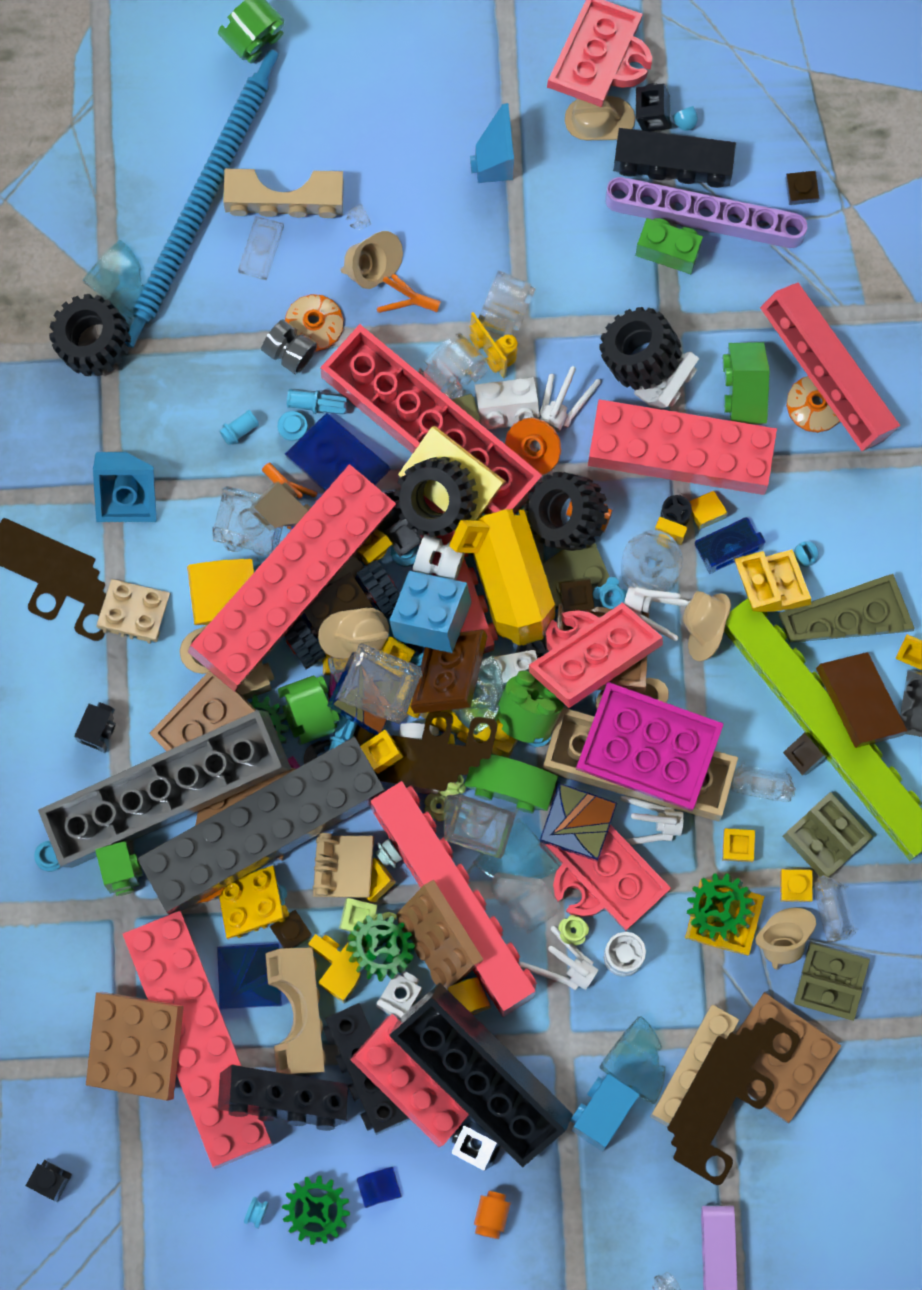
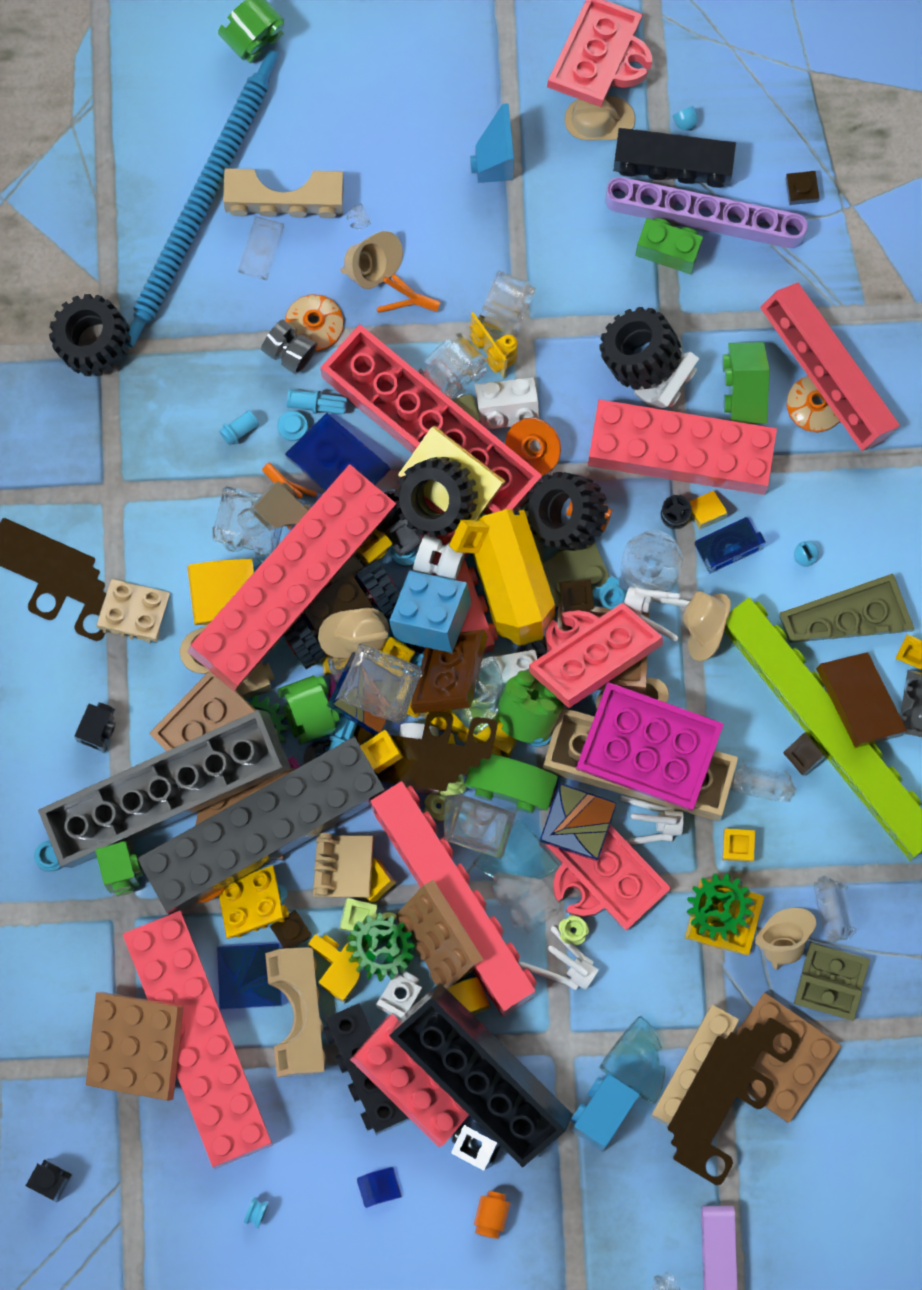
(117, 278): clear light blue brick -> none
(123, 488): dark azure slope -> none
(282, 1097): black brick -> none
(304, 1219): green gear -> none
(388, 854): light aqua plate -> none
(555, 413): white plant -> none
(624, 954): white wheel -> none
(653, 107): black brick -> none
(673, 529): yellow plate -> none
(773, 581): yellow slope -> none
(795, 885): yellow plate -> none
(827, 836): olive slope -> none

